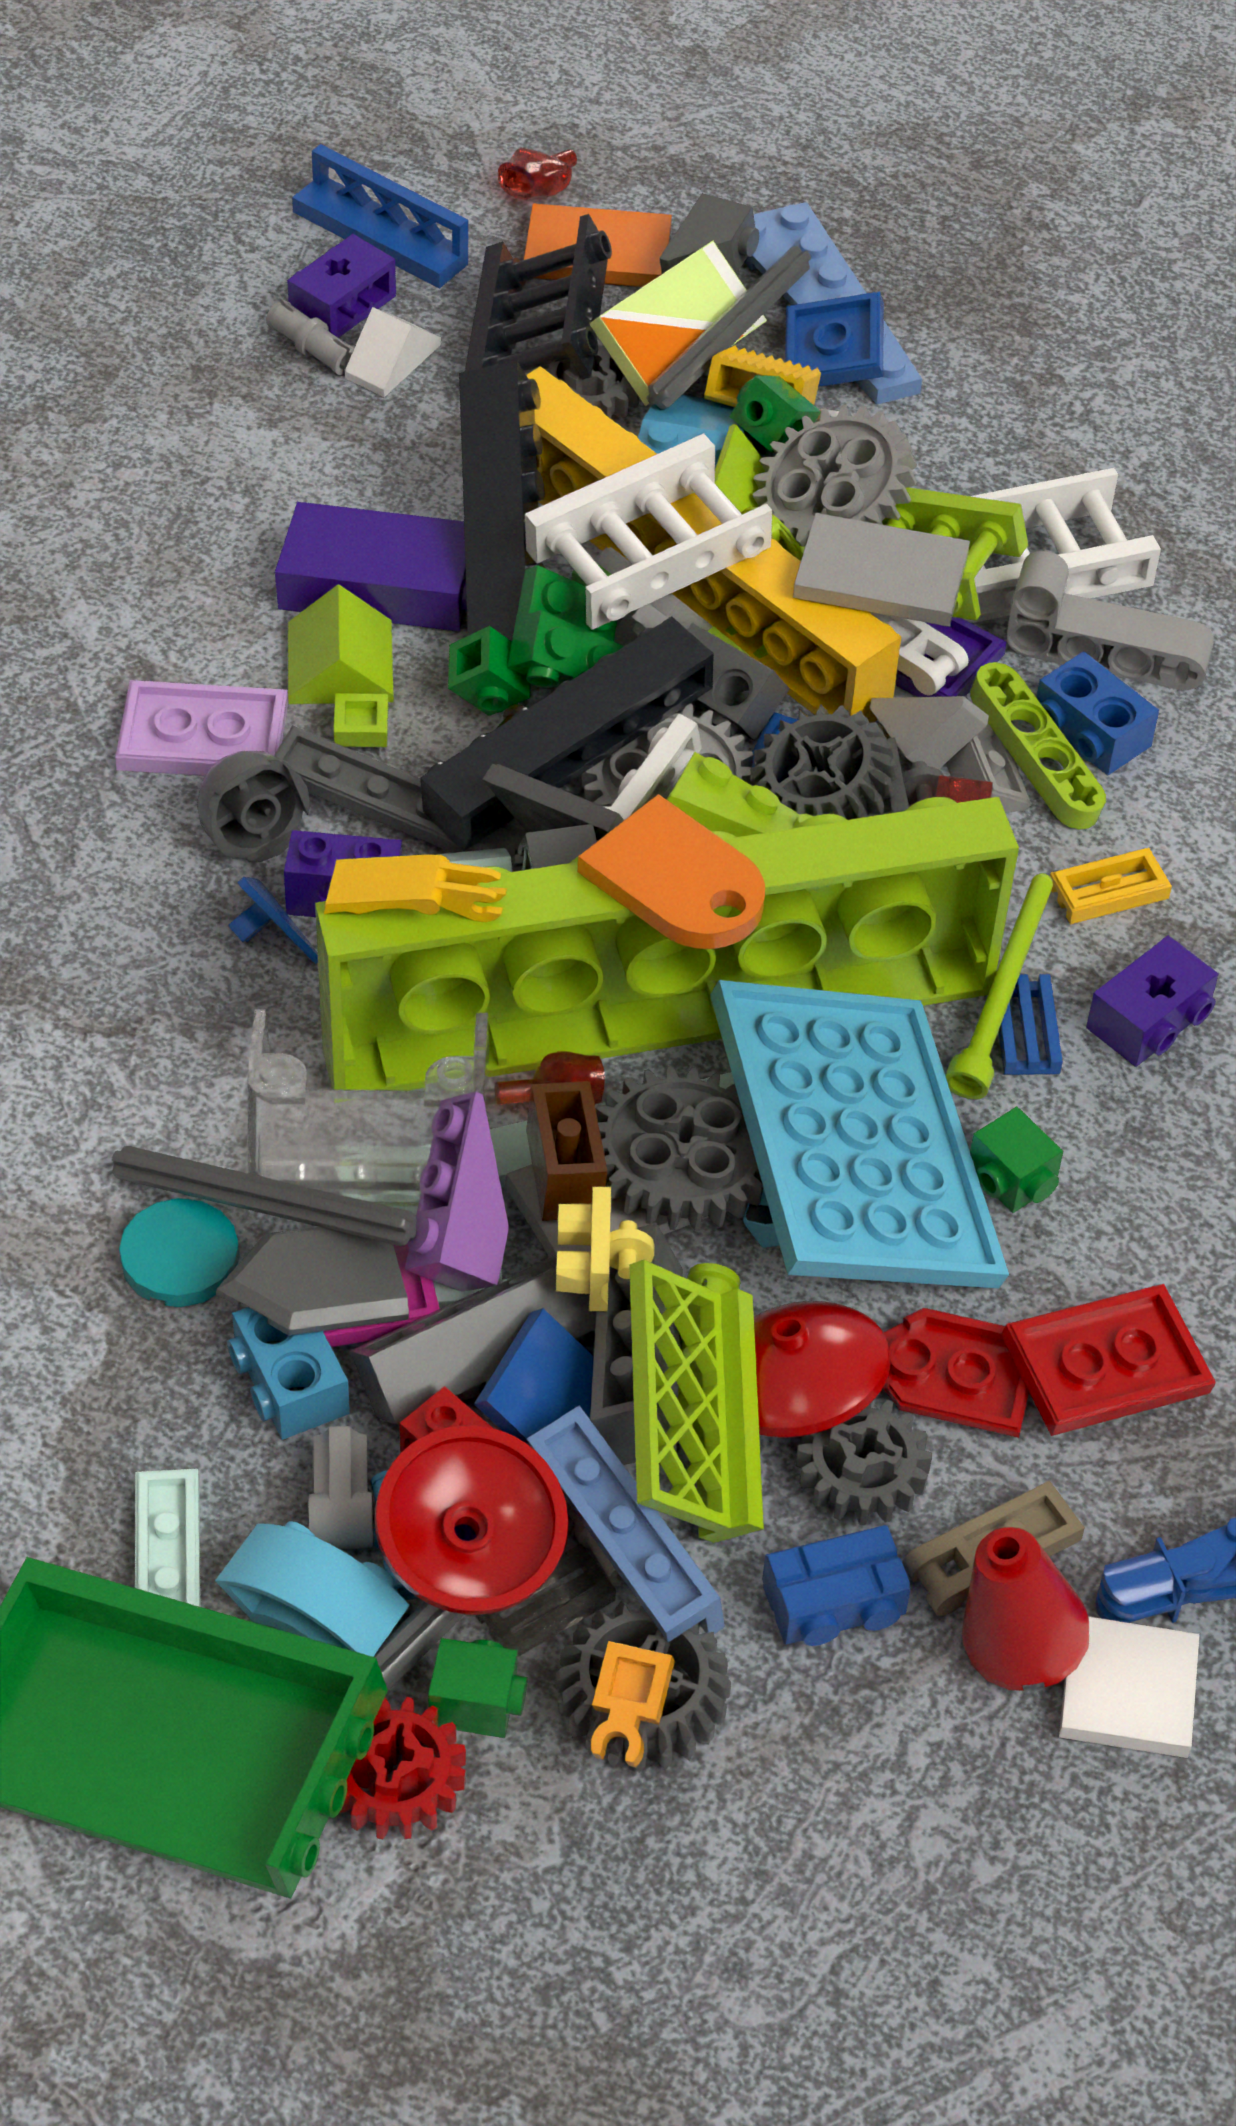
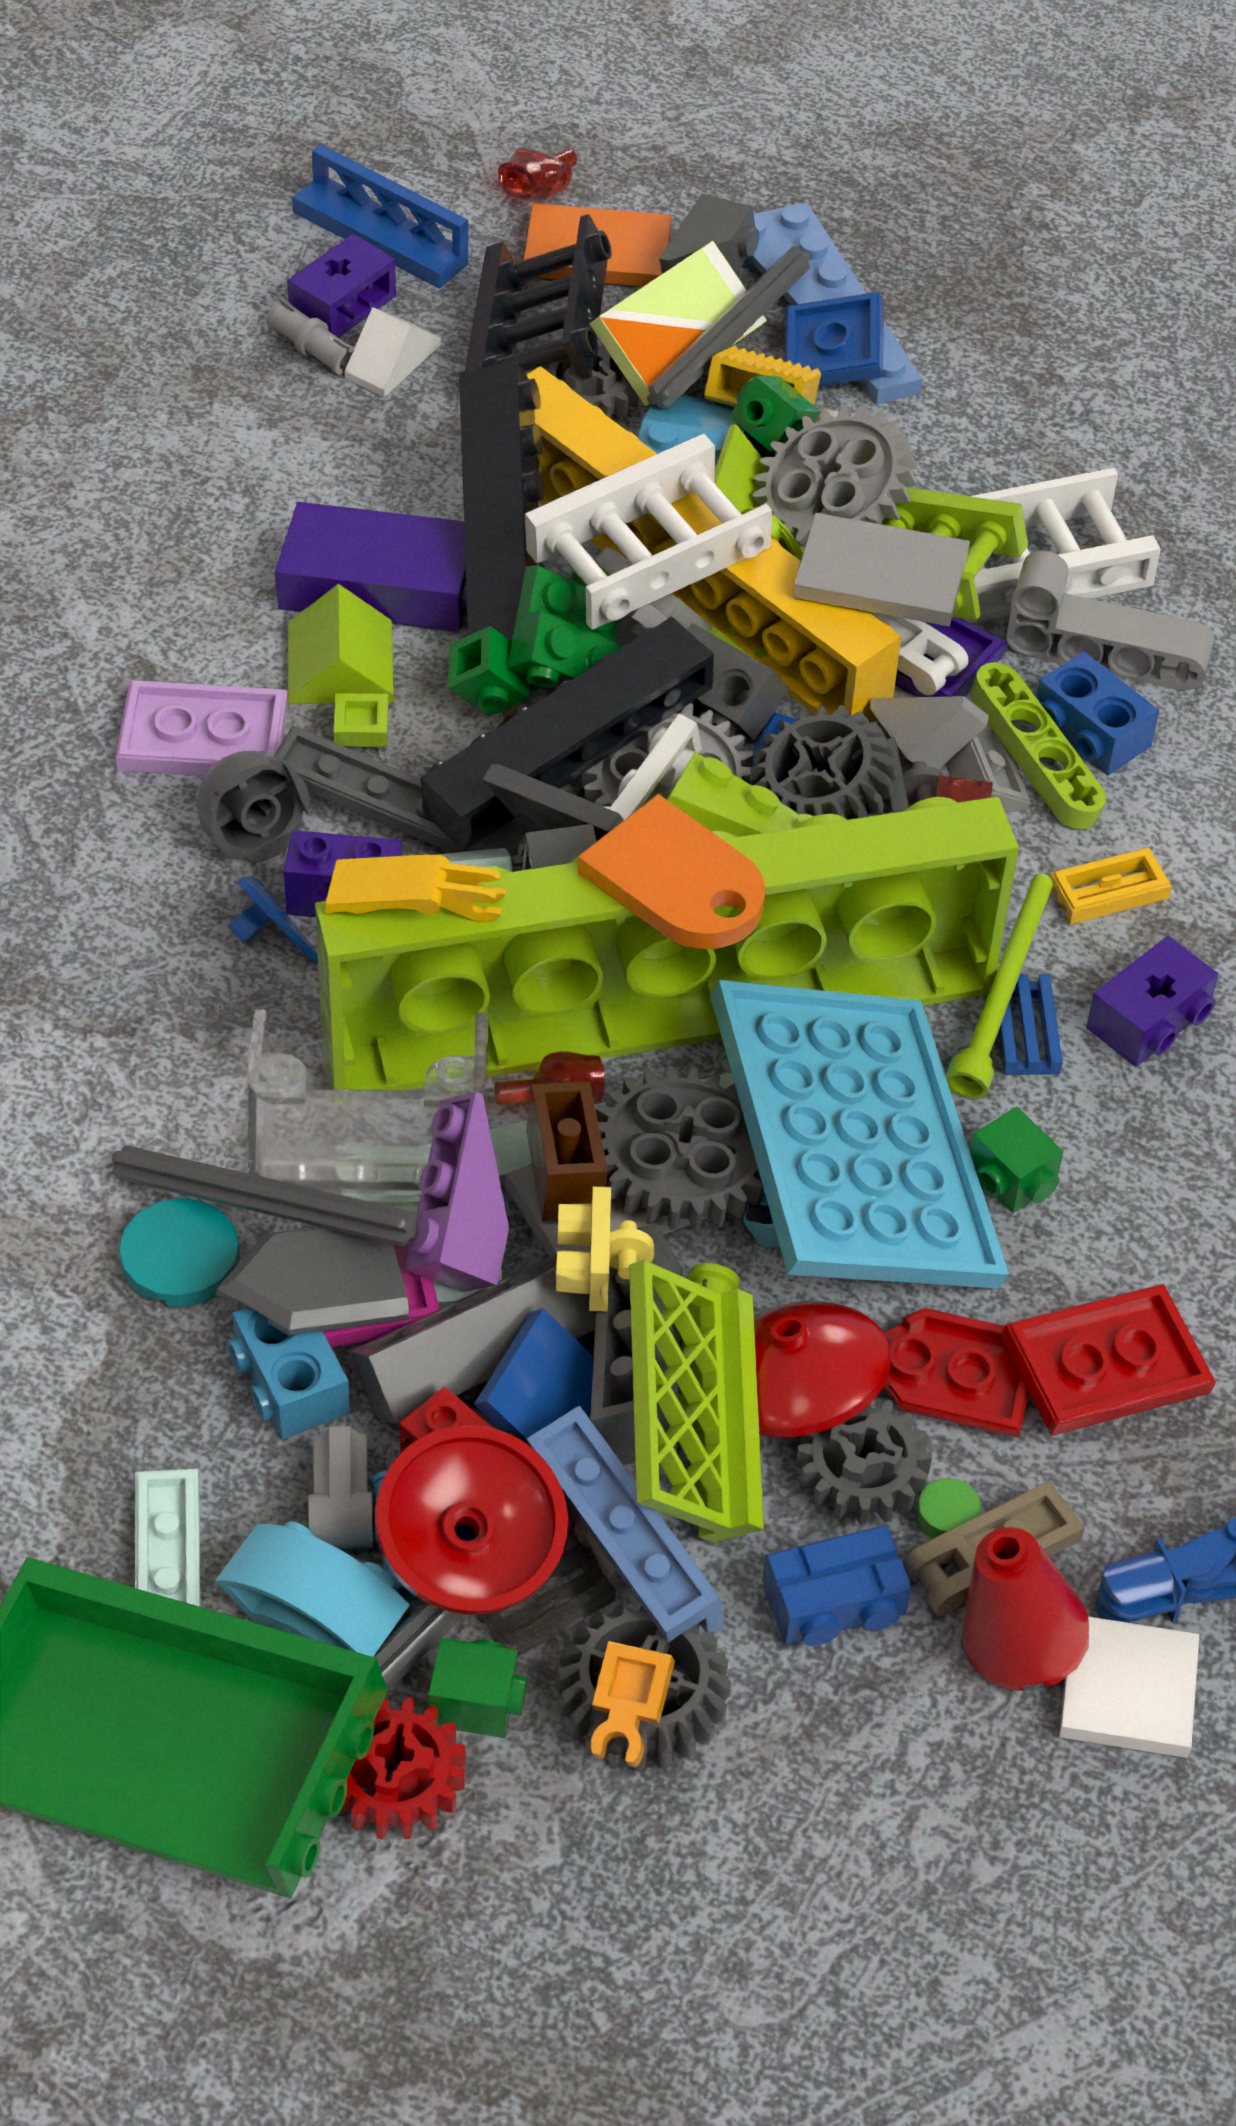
(946, 1505): none -> bright green tile

